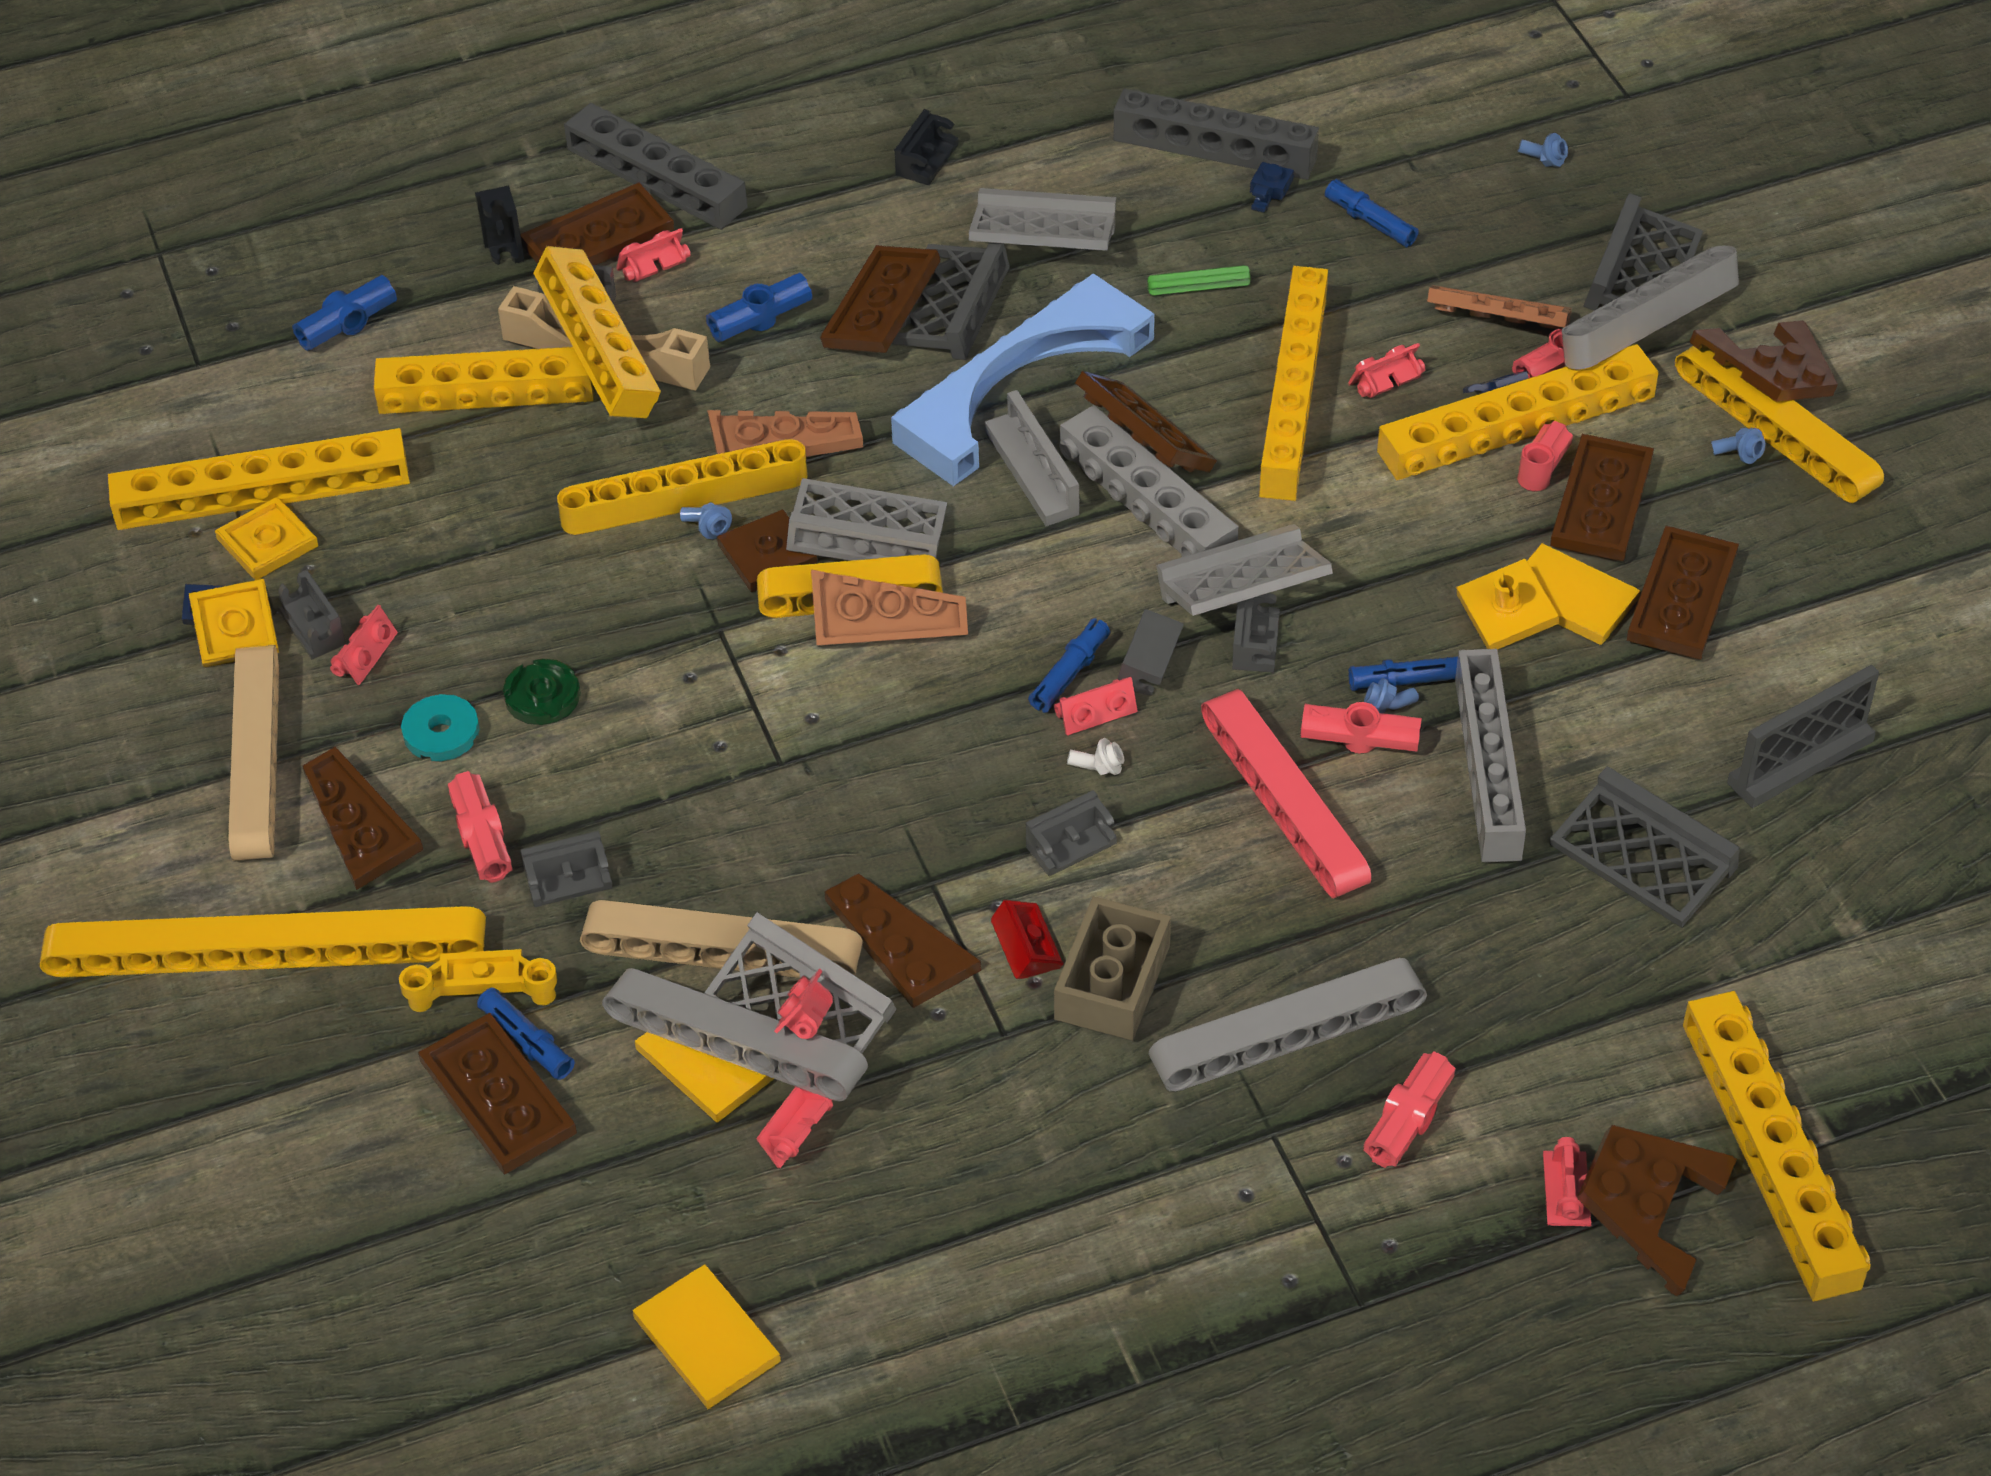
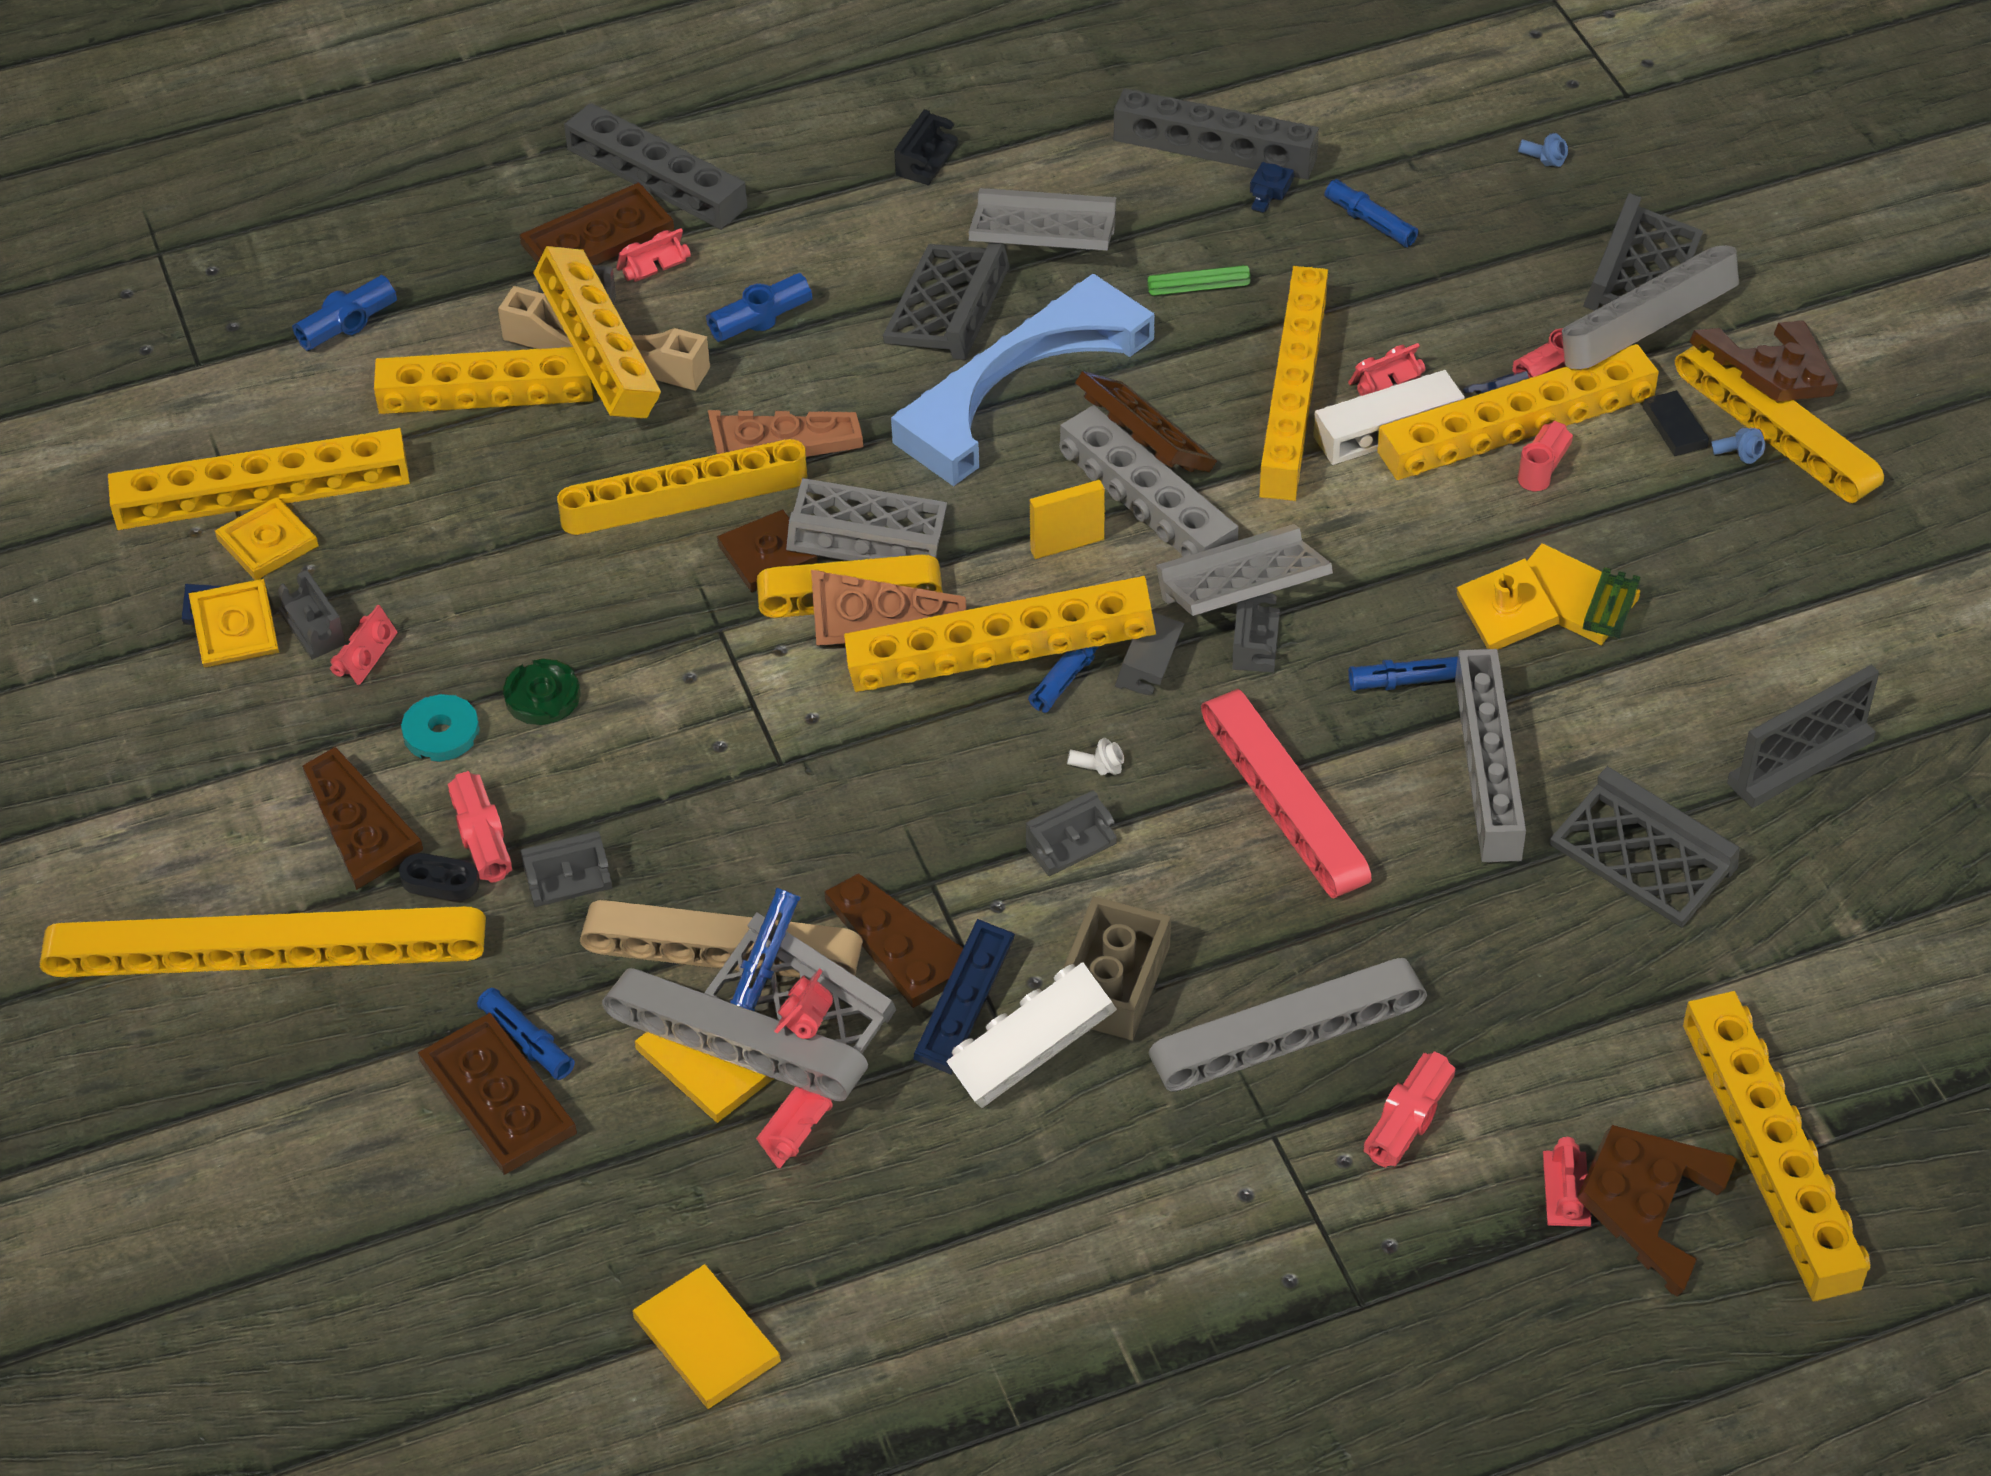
(254, 753): tan beam -> none
(441, 876): none -> black plate
(476, 972): yellow plate -> none
(499, 223): black hinge -> none
(712, 519): medium blue plate -> none
(783, 903): none -> blue pin
(880, 299): reddish brown plate -> none
(964, 994): none -> dark blue tile
(999, 634): none -> yellow brick
(1025, 939): red slope -> none
(1031, 1034): none -> white brick
(1034, 462): light grey fence -> none
(1067, 519): none -> yellow tile
(1097, 706): coral hinge -> none
(1353, 425): none -> white brick
(1361, 727): coral piece -> none
(1384, 696): medium blue plate -> none
(1513, 309): nougat wing -> none
(1602, 497): reddish brown plate -> none
(1617, 582): none -> clear green tile
(1675, 423): none -> black tile
(1682, 592): reddish brown plate -> none

